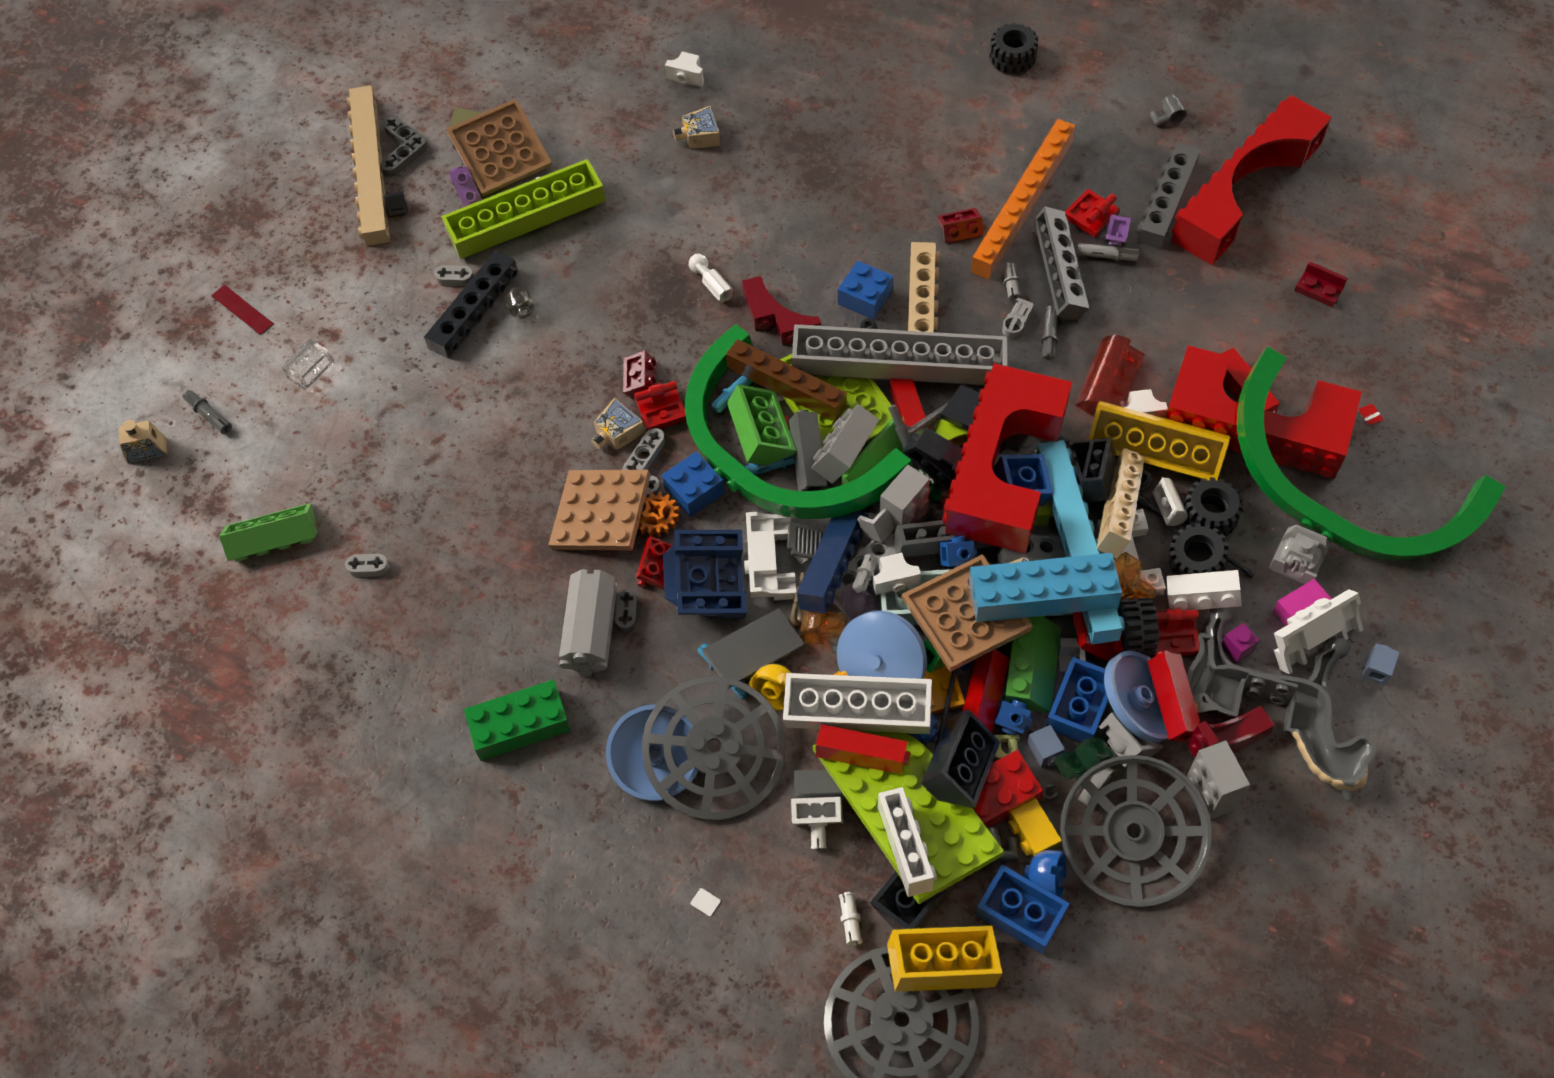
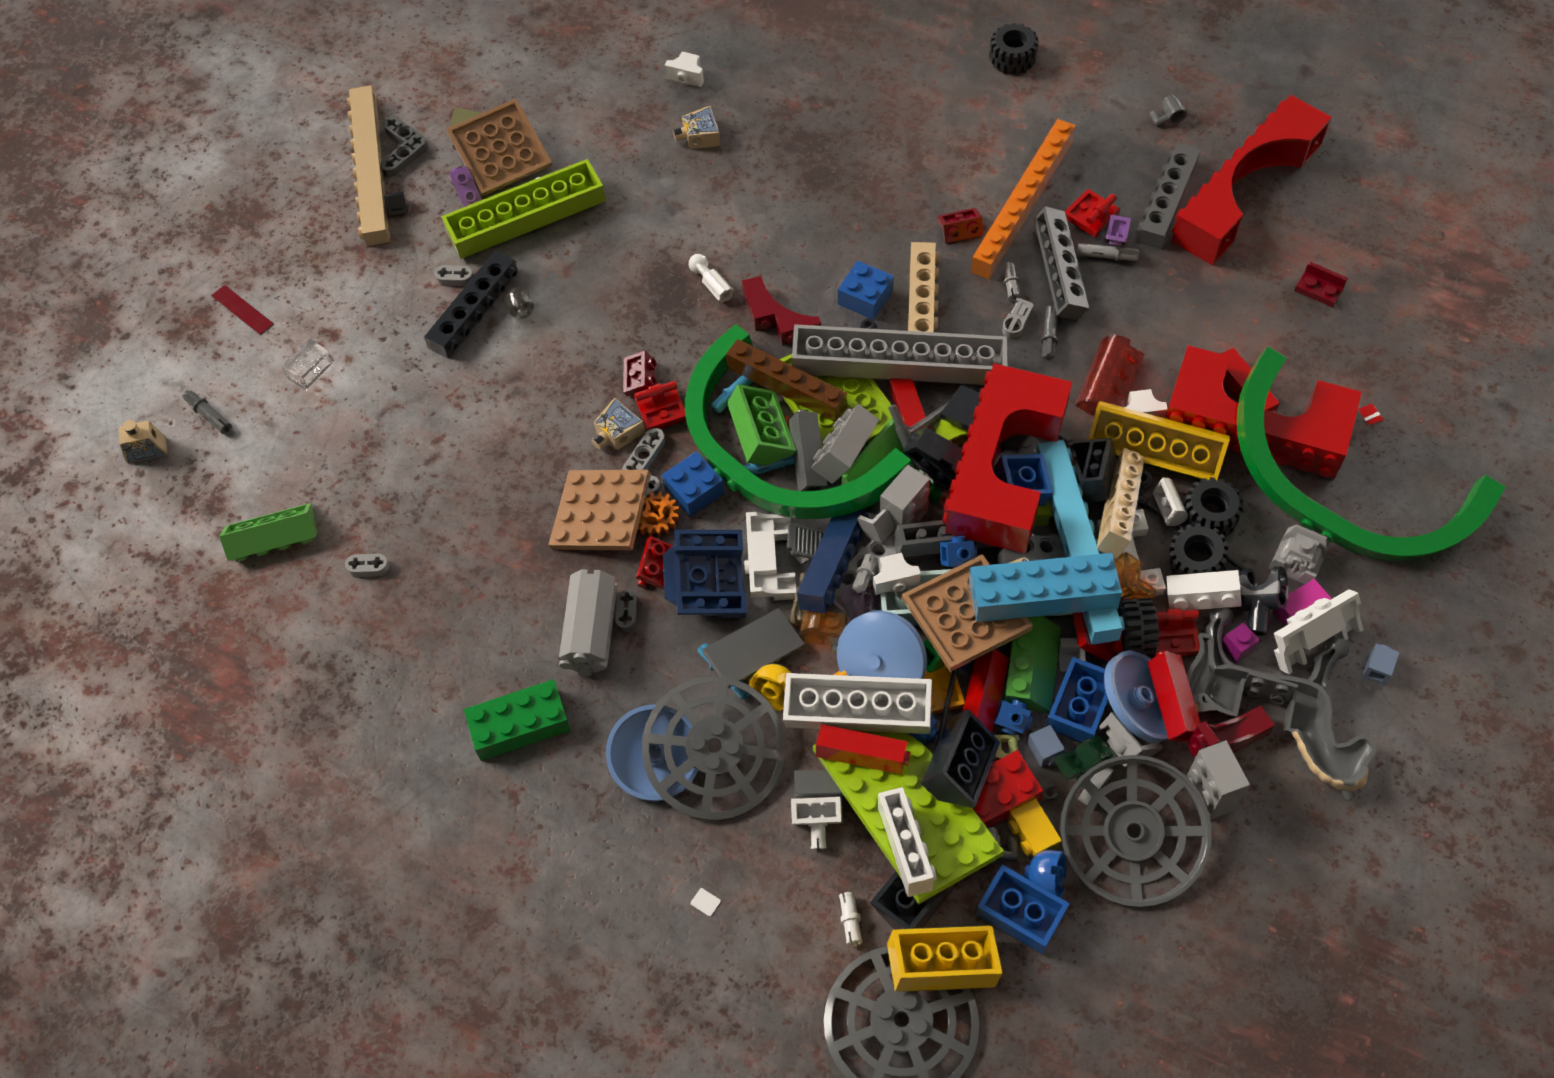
(1262, 598): none -> black connector

